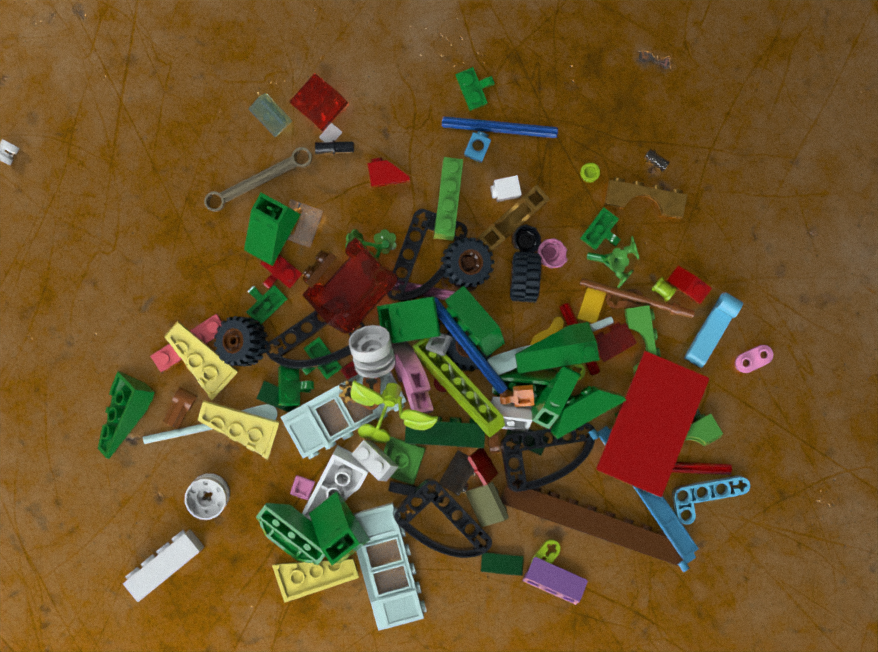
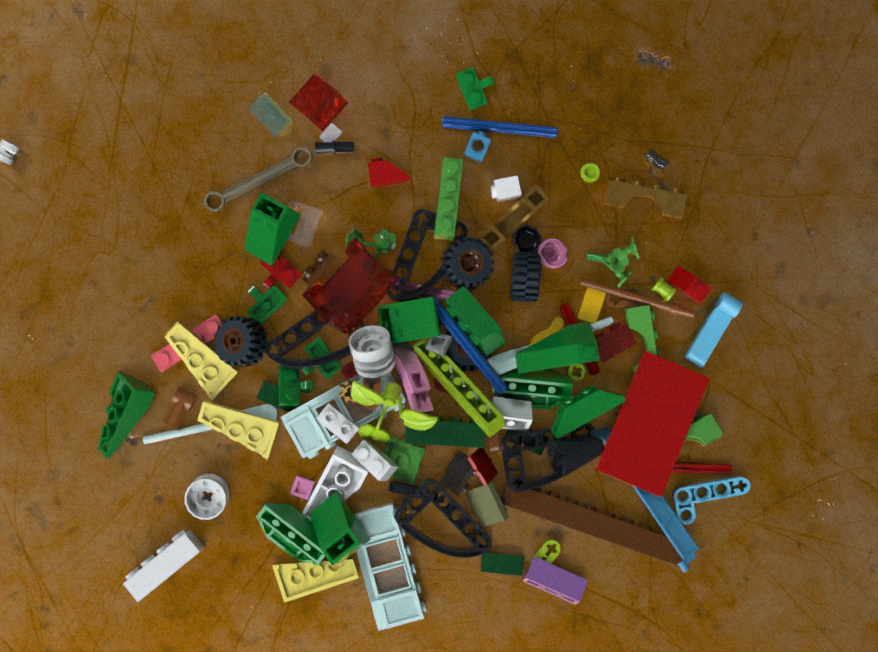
(337, 423): none -> white brick
(520, 396): orange plate -> none
(554, 397): green slope -> none
(573, 453): none -> black cone
(600, 230): green plate -> none
(754, 358): bright pink plate -> none

